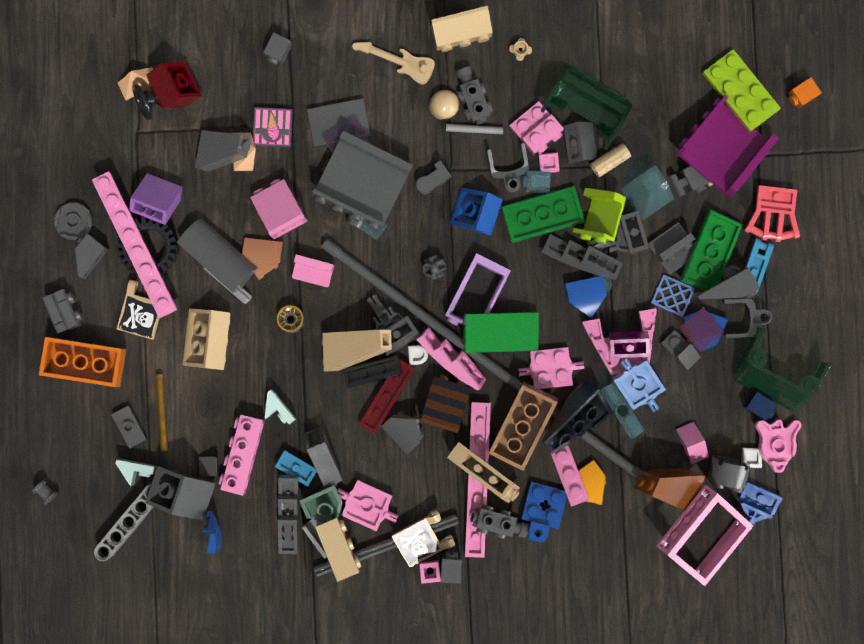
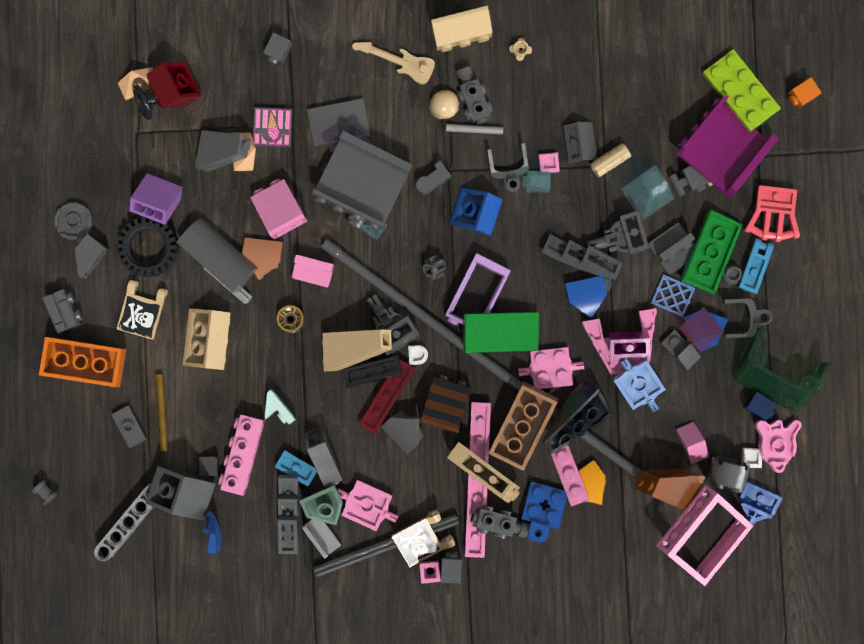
(130, 468): light aqua slope -> none
(134, 244): bright pink plate -> none
(338, 548): tan brick -> none
(456, 363): bright pink slope -> none
(537, 129): bright pink plate -> none
(543, 214): green tile -> none
(590, 101): clear green windscreen -> none
(602, 216): lime panel -> none
(629, 420): clear light blue piece -> none
(736, 286): dark grey slope -> none

